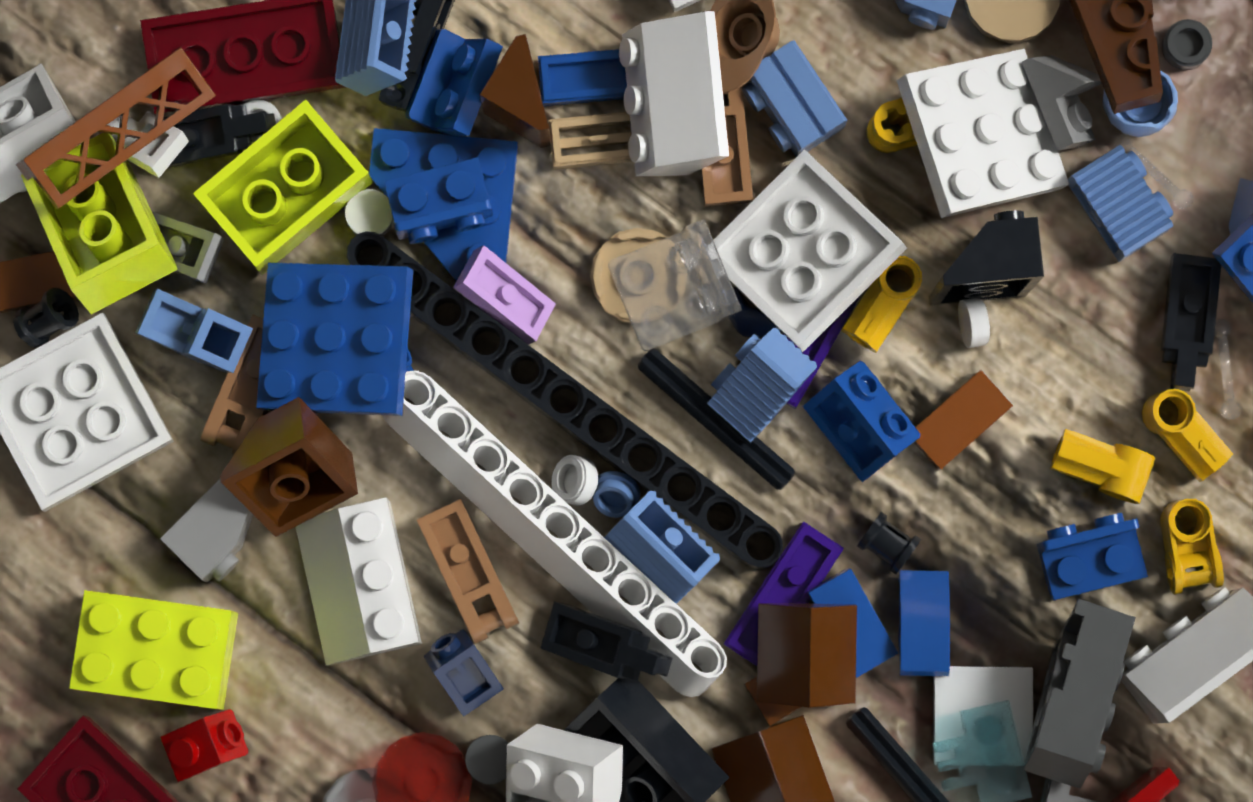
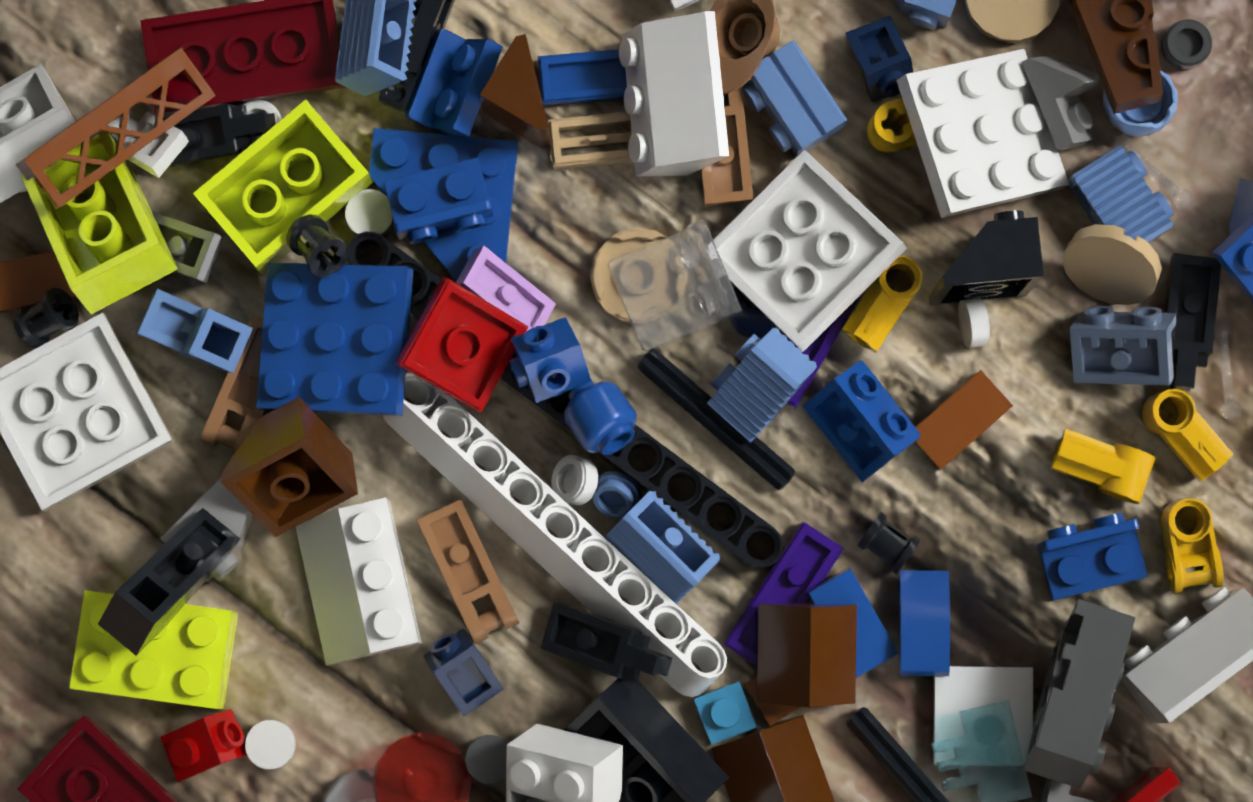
(167, 581): none -> black slope
(270, 744): none -> white tile
(317, 244): none -> black bush
(461, 344): none -> red tile
(549, 360): none -> blue brick
(600, 417): none -> blue head
(725, 713): none -> dark azure plate
(880, 57): none -> dark blue bracket
(1112, 265): none -> tan tile
(1122, 346): none -> sand blue bracket

